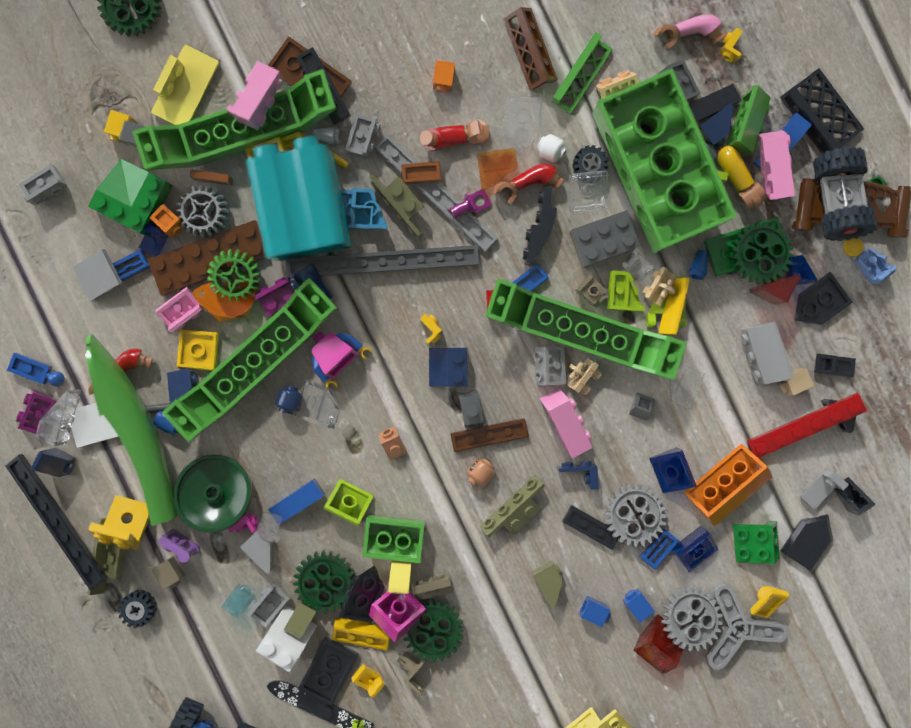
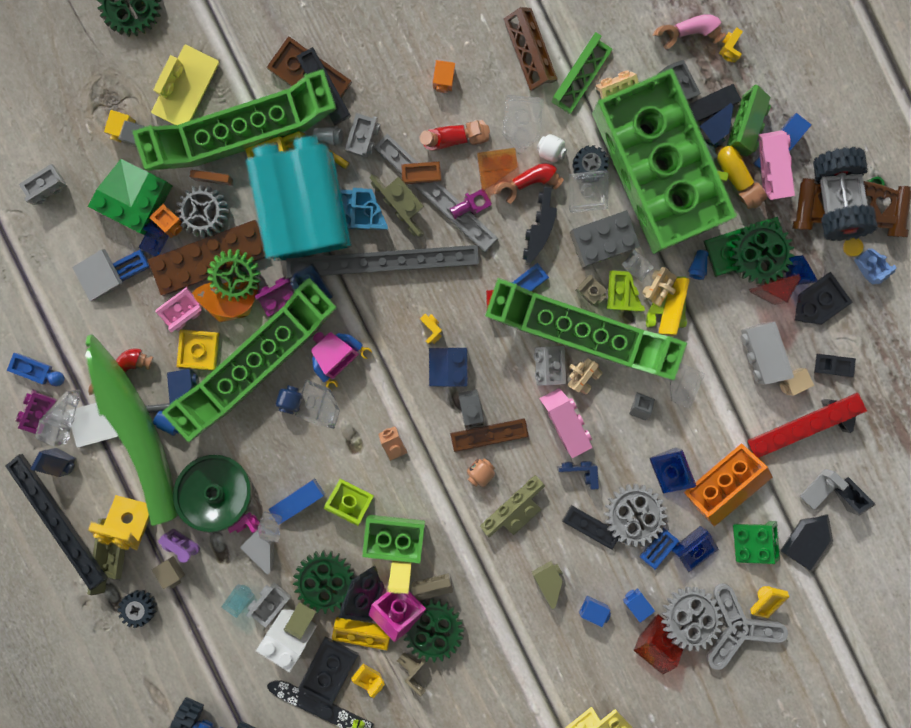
(257, 96): bright pink wedge -> none
(818, 133): black fence -> none

